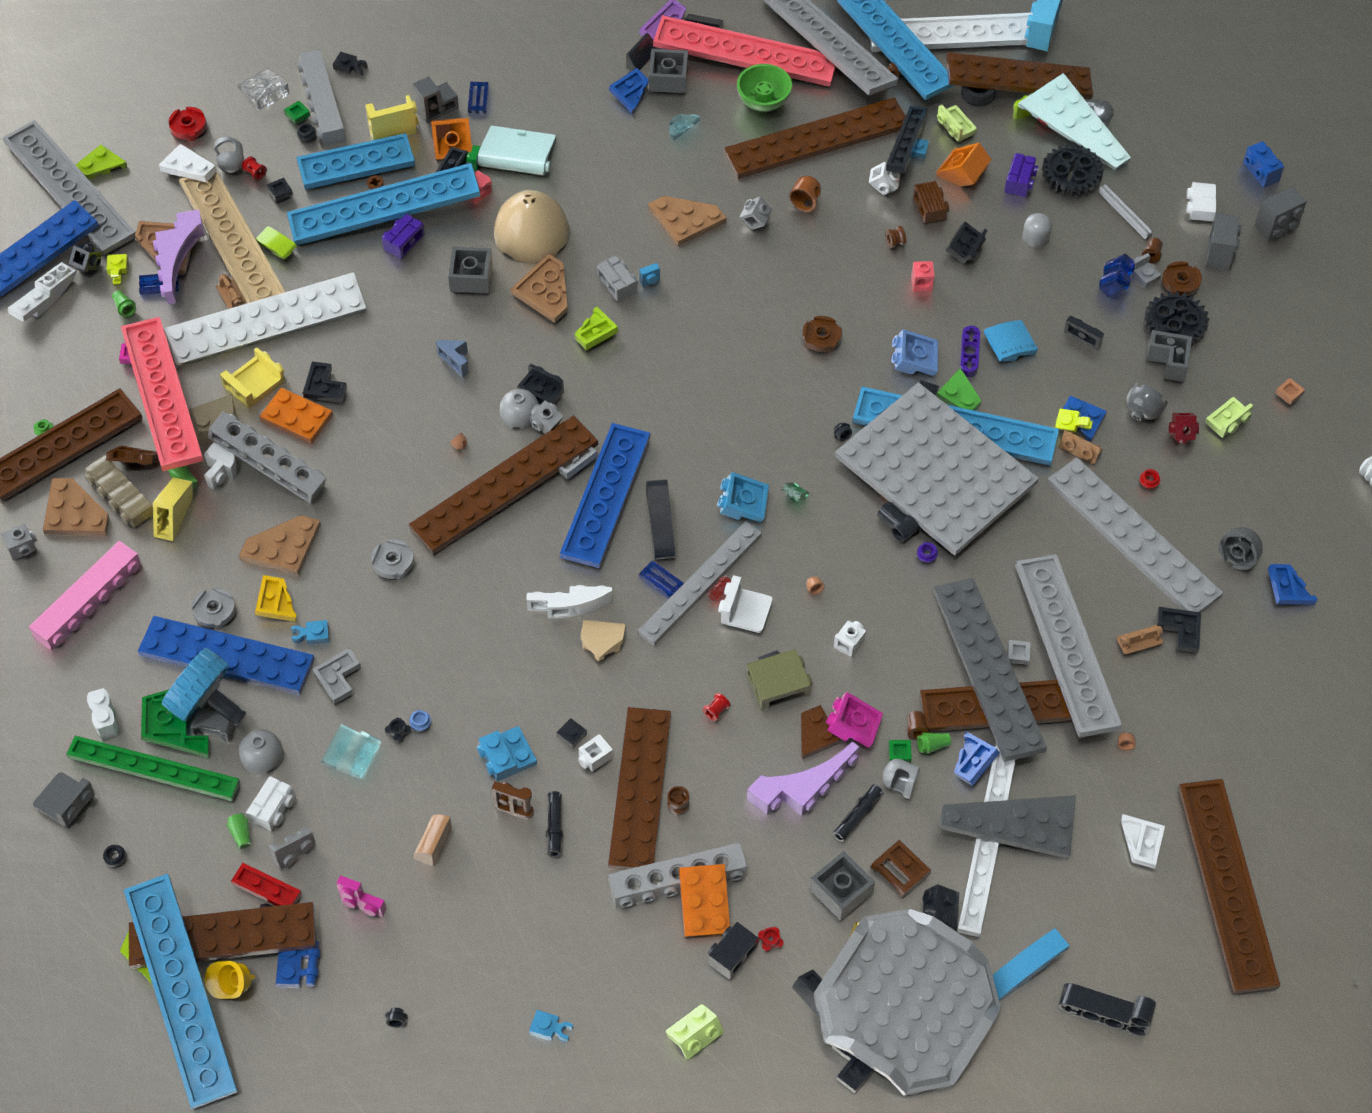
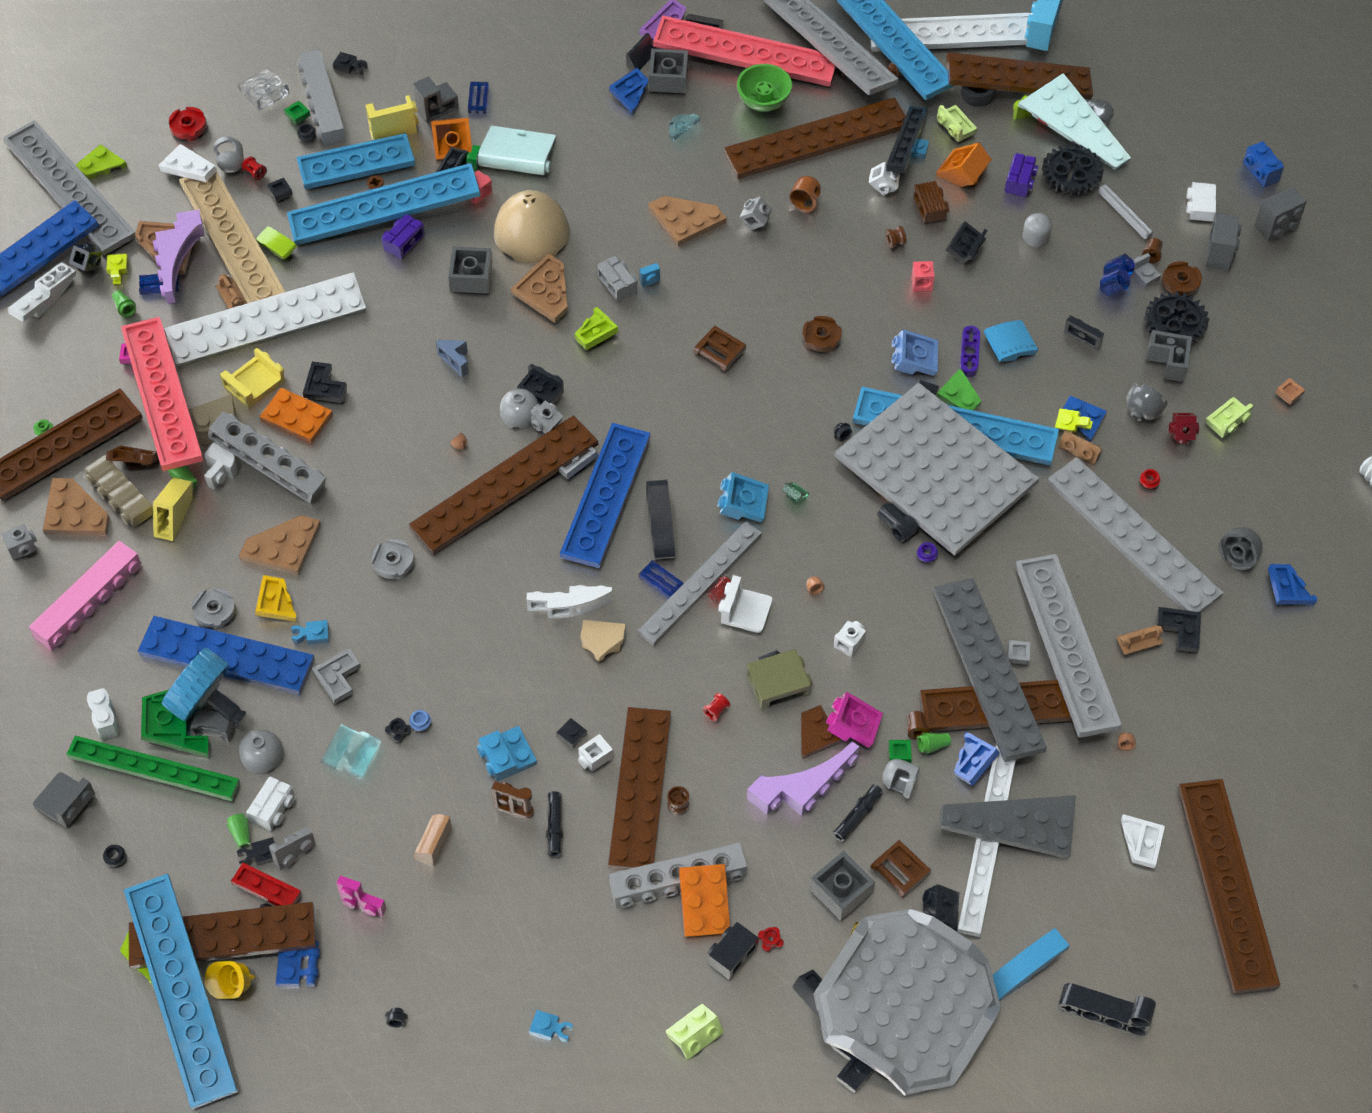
(259, 853): none -> black plate
(722, 343): none -> reddish brown plate

